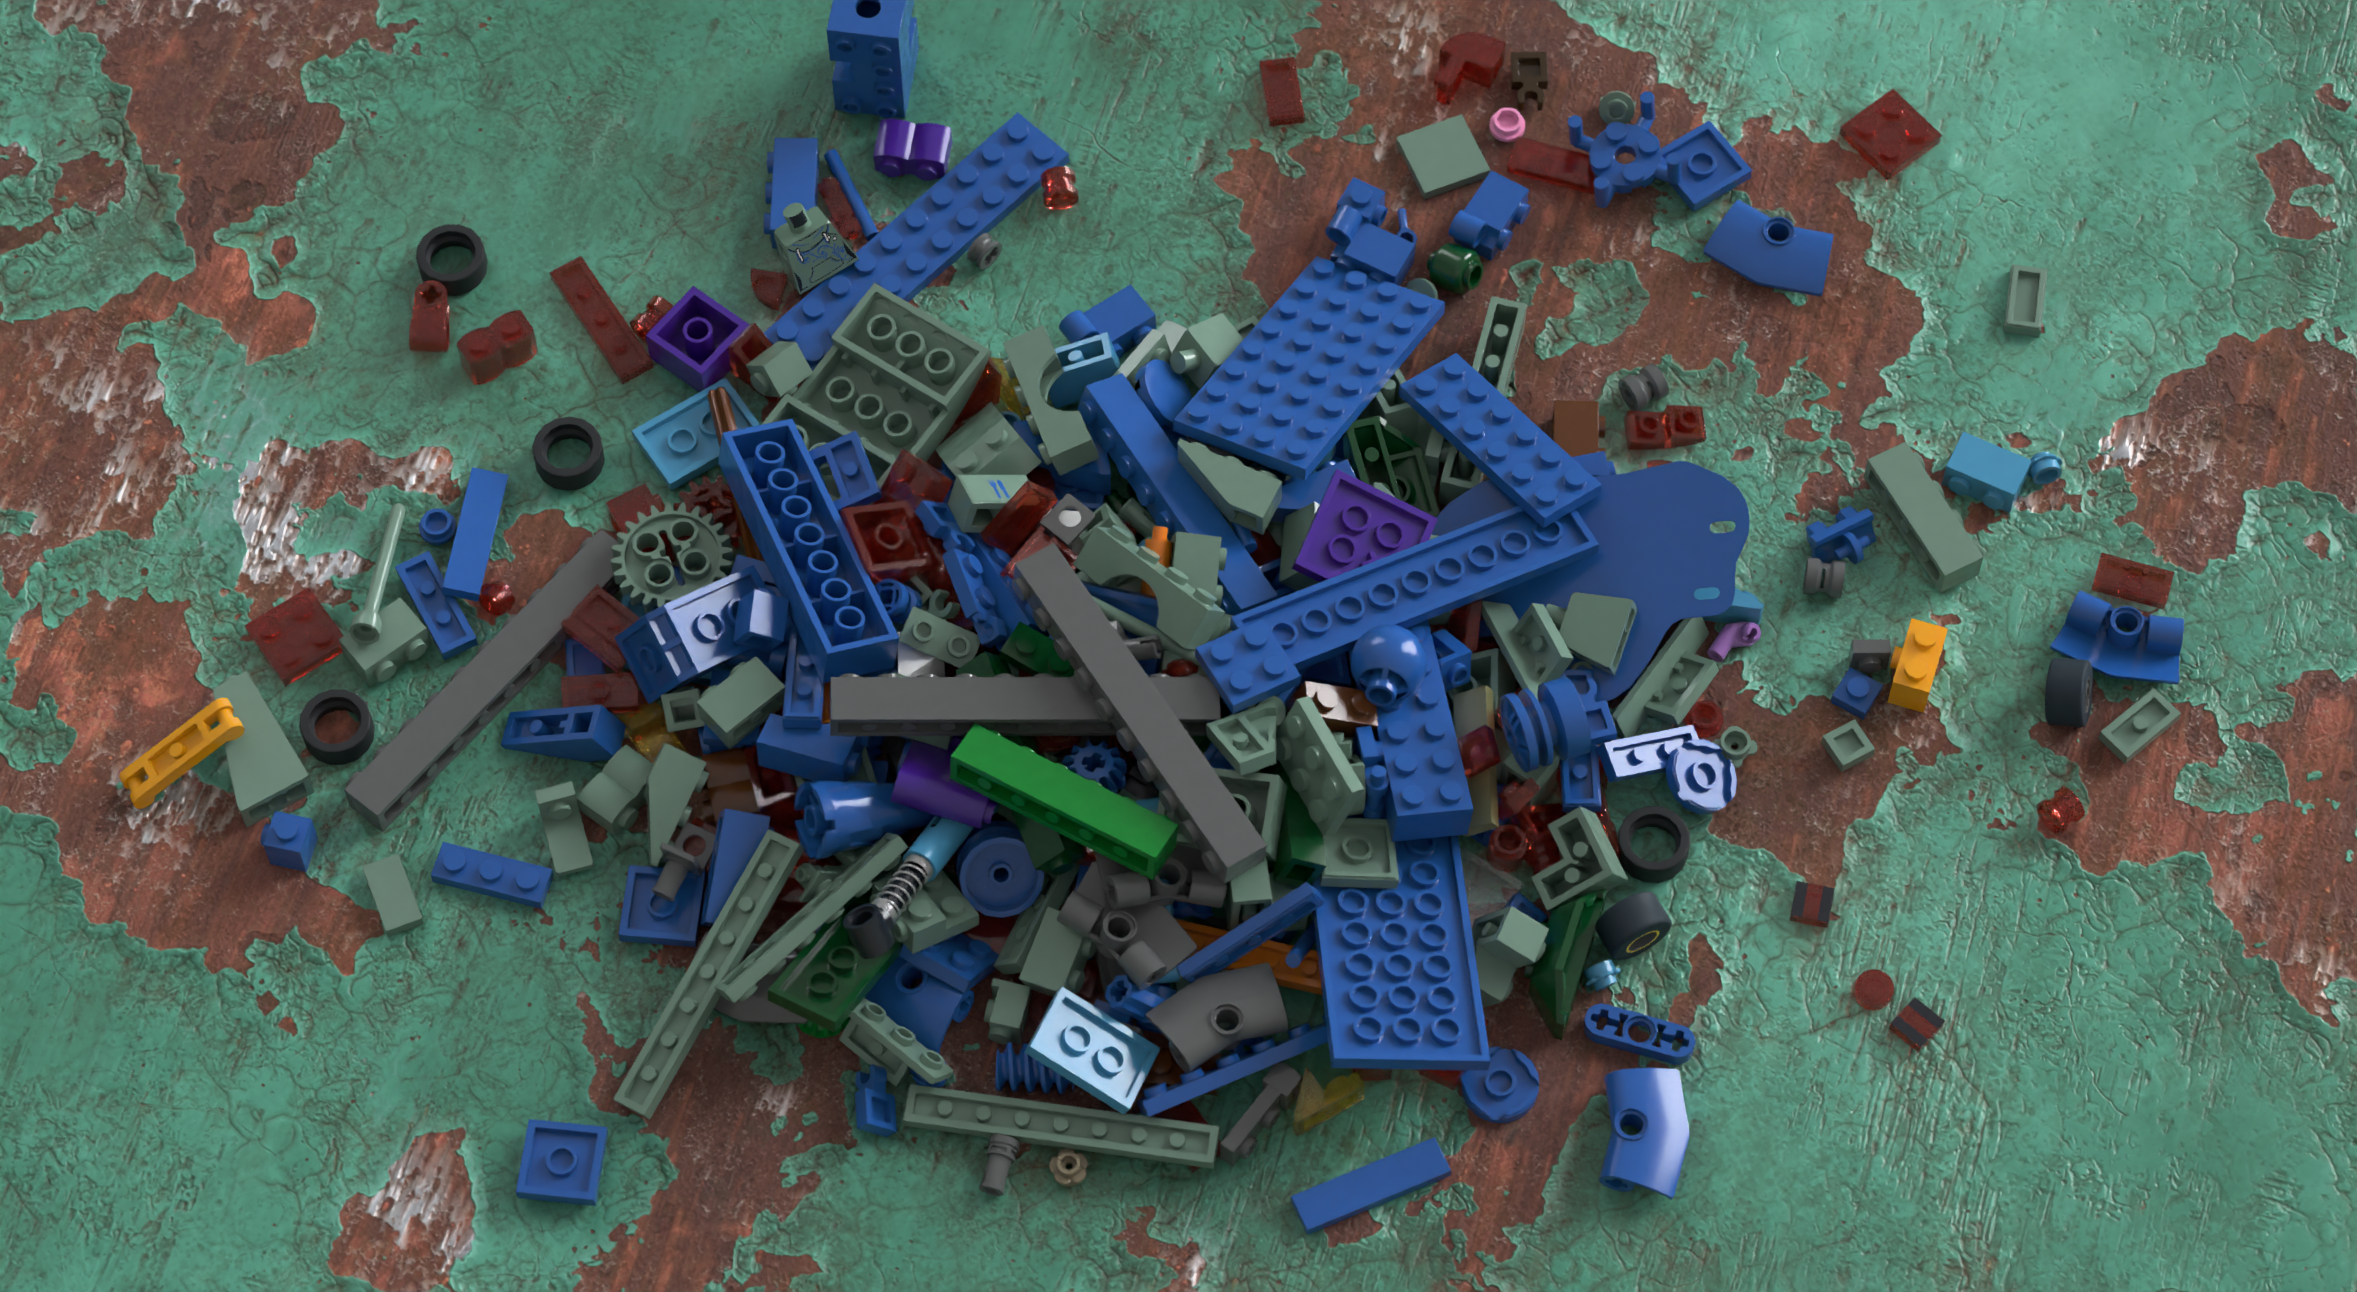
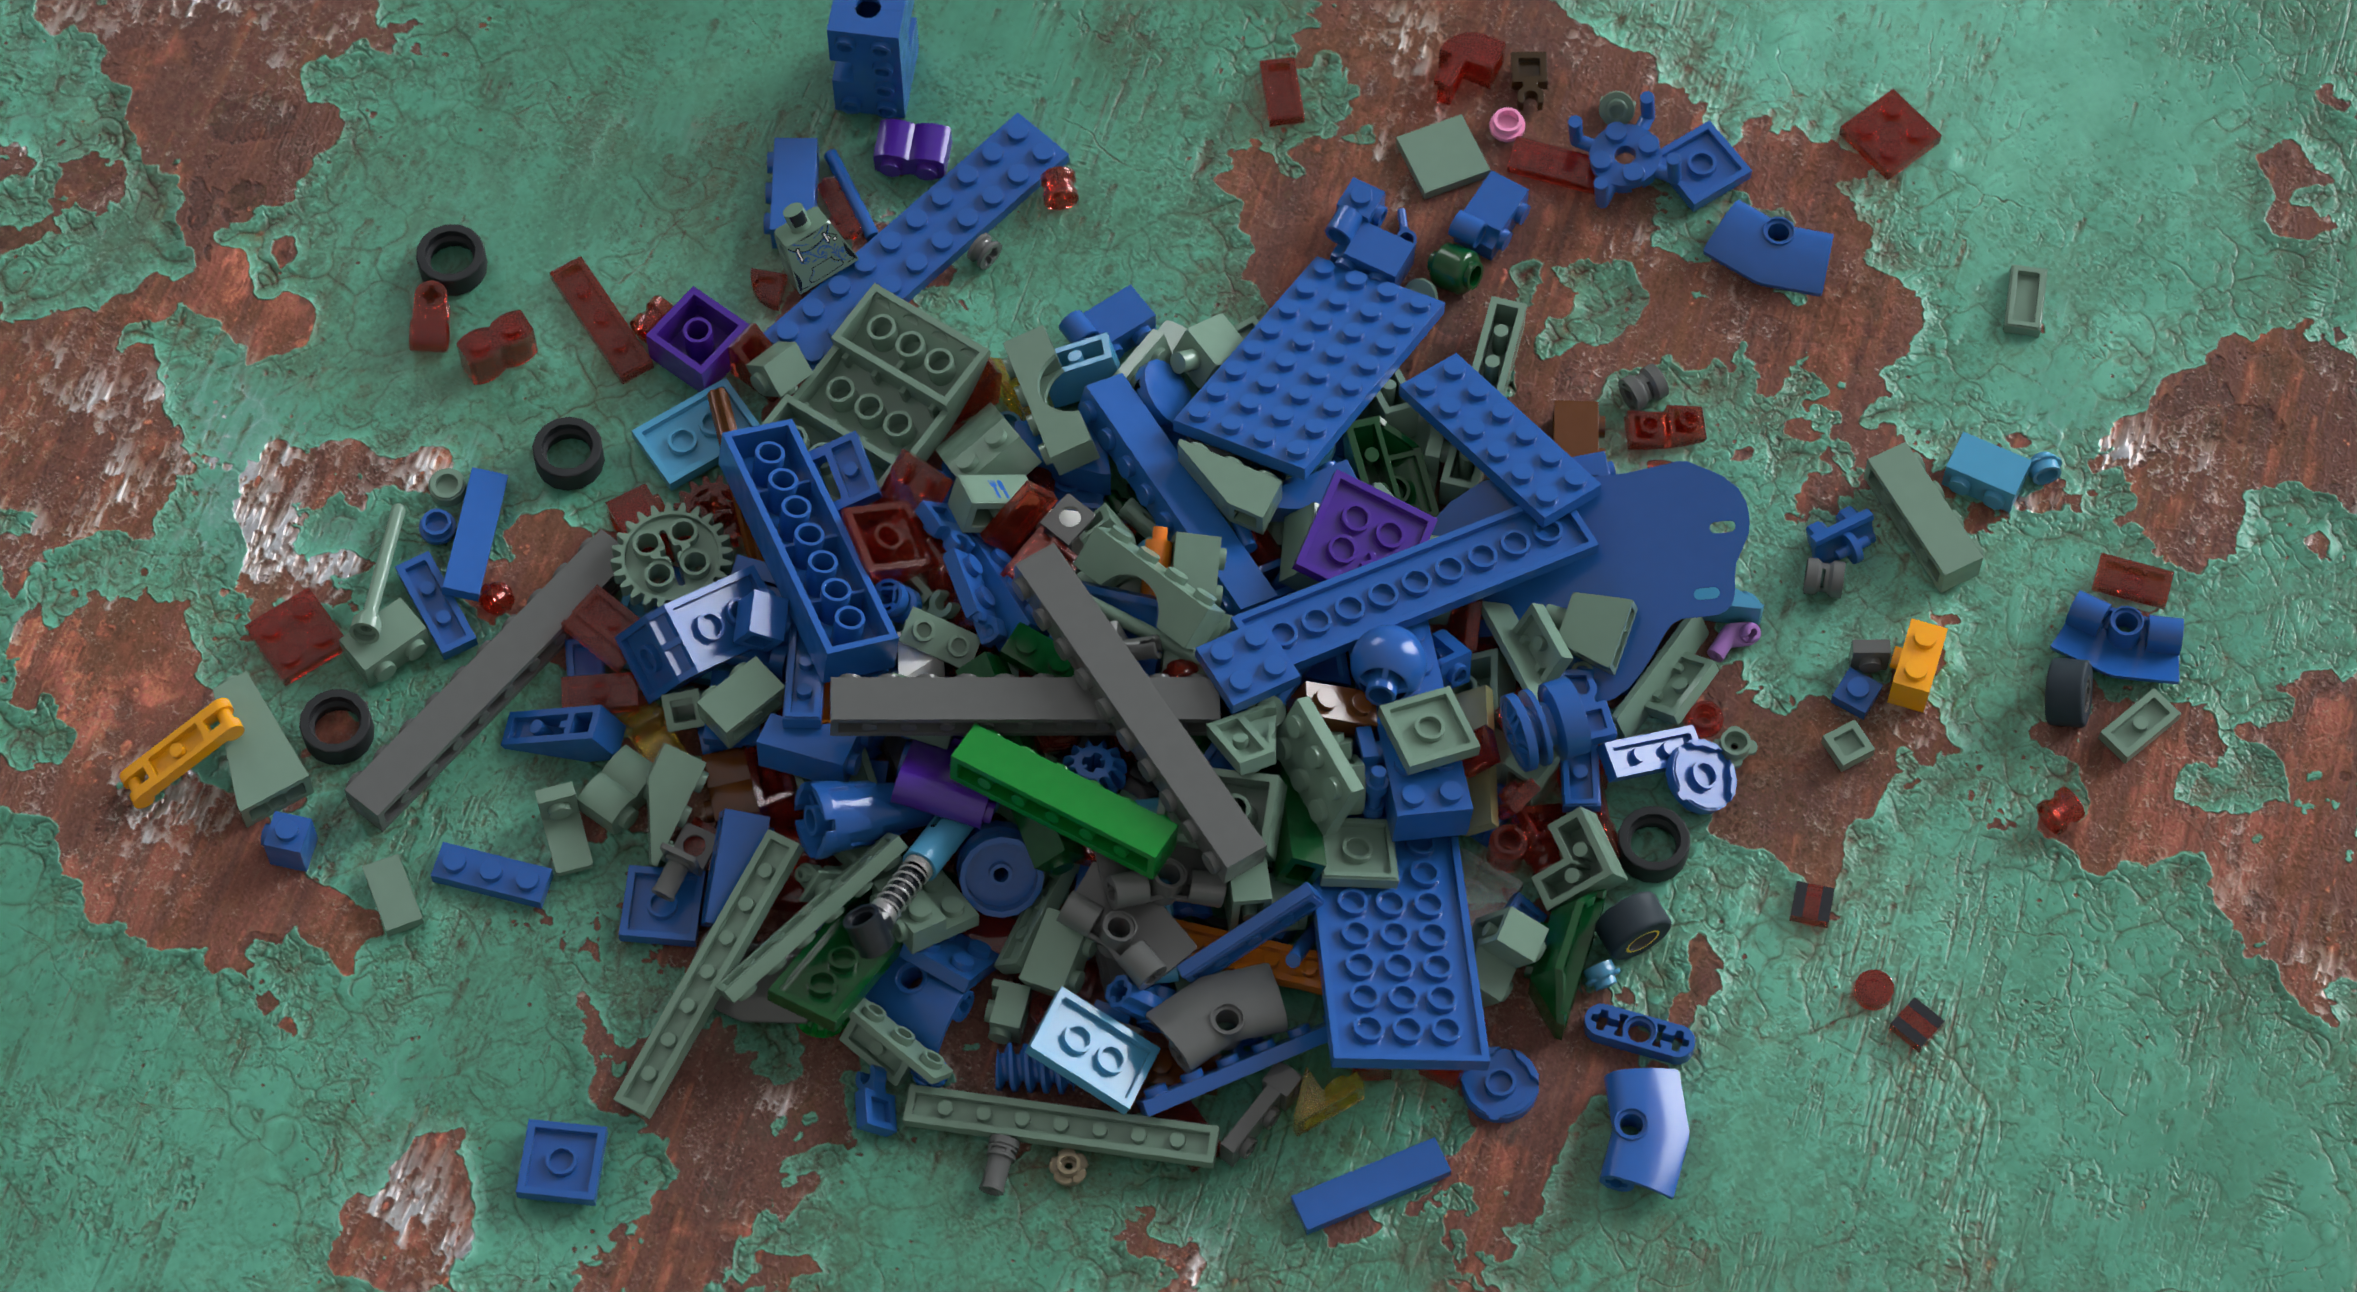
(447, 487): none -> sand green tile
(1428, 730): none -> sand green plate

